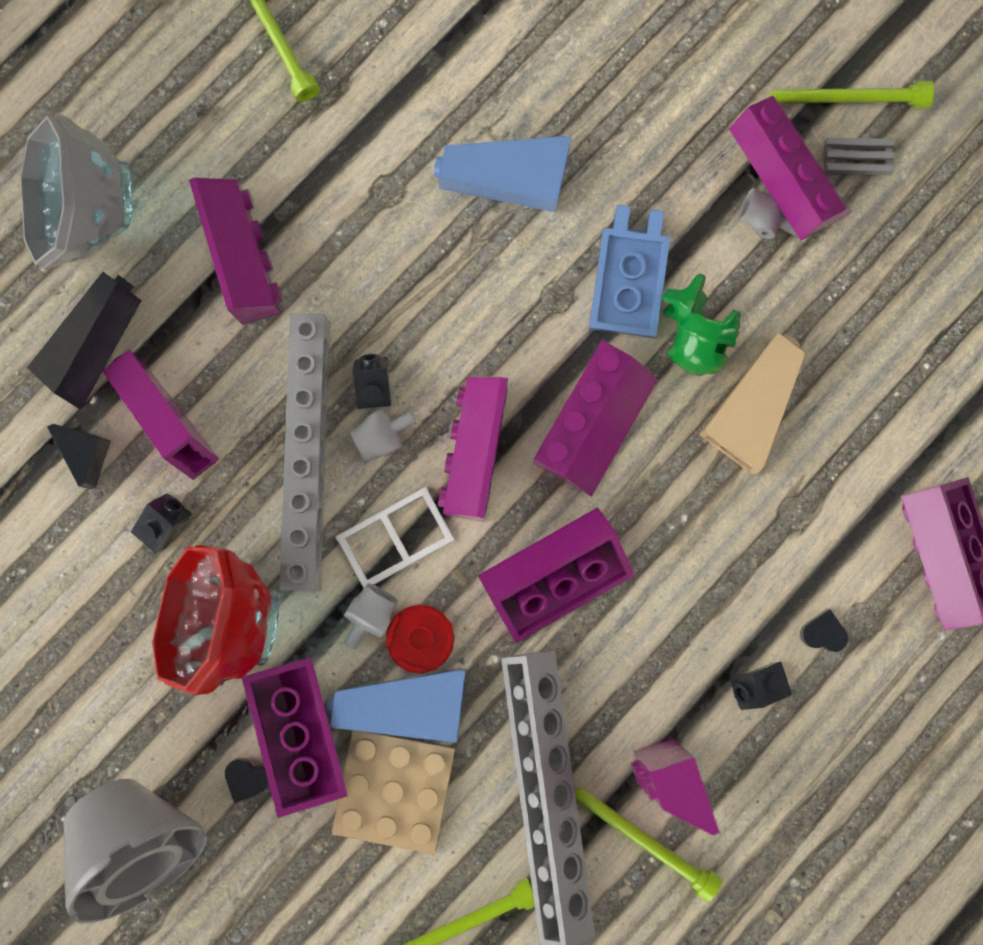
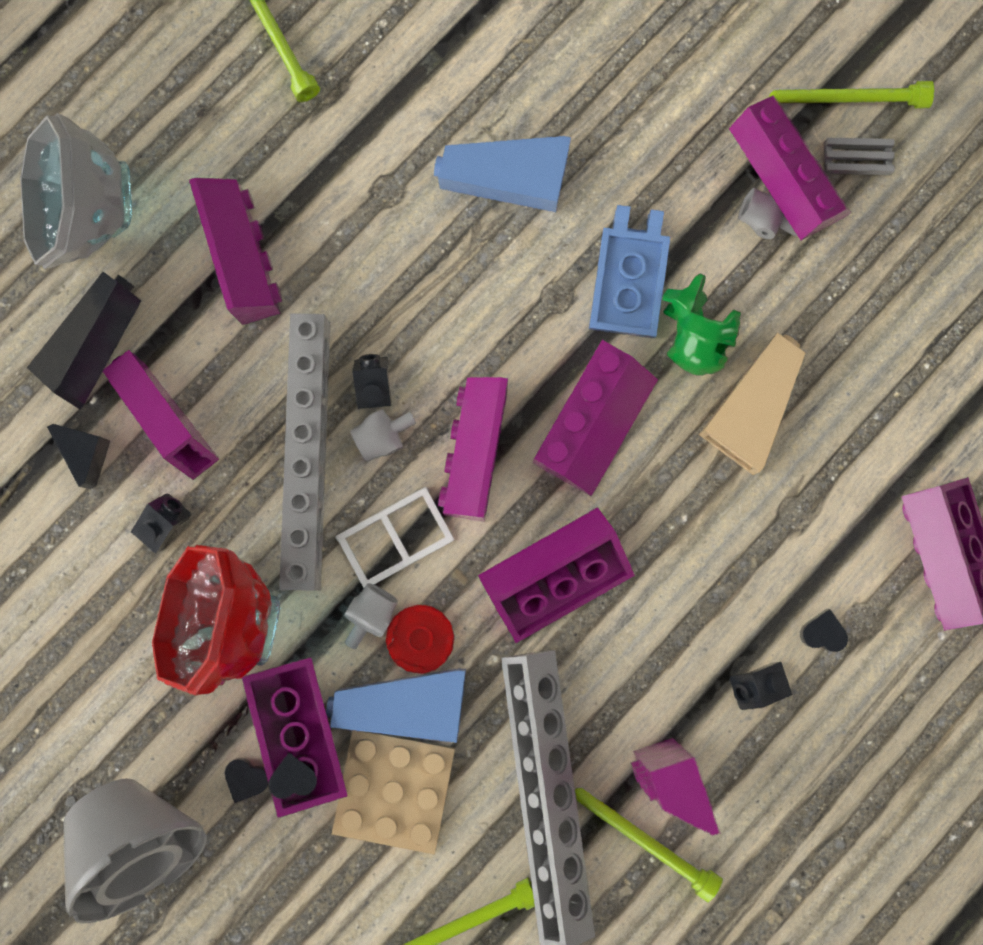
(292, 777): none -> black tile

